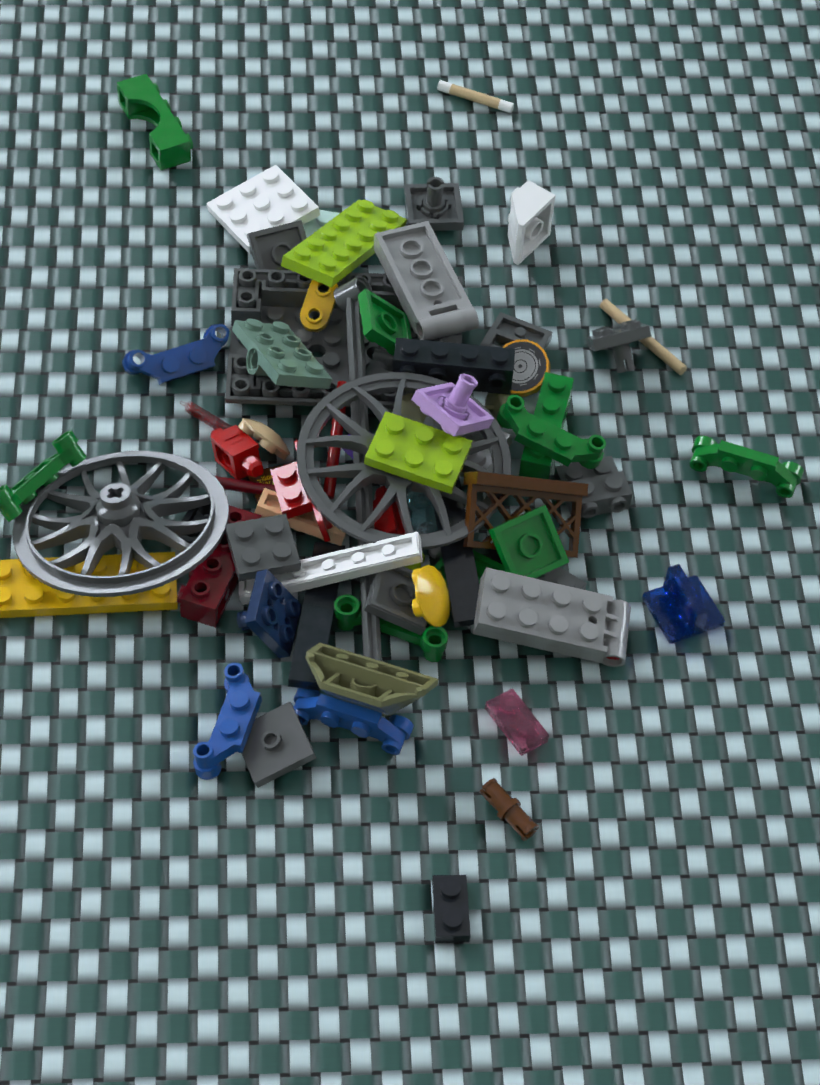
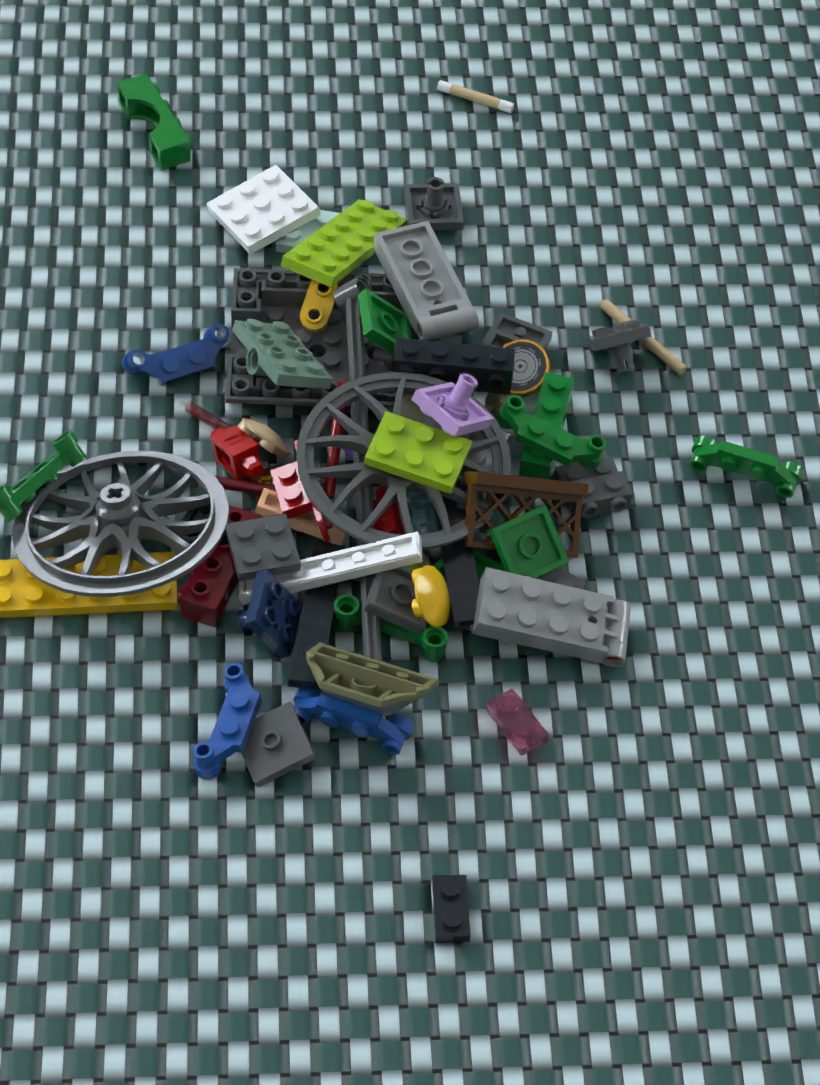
(274, 242): dark grey plate -> none
(509, 809): reddish brown pin -> none
(529, 219): white slope -> none
(682, 606): clear blue bracket -> none

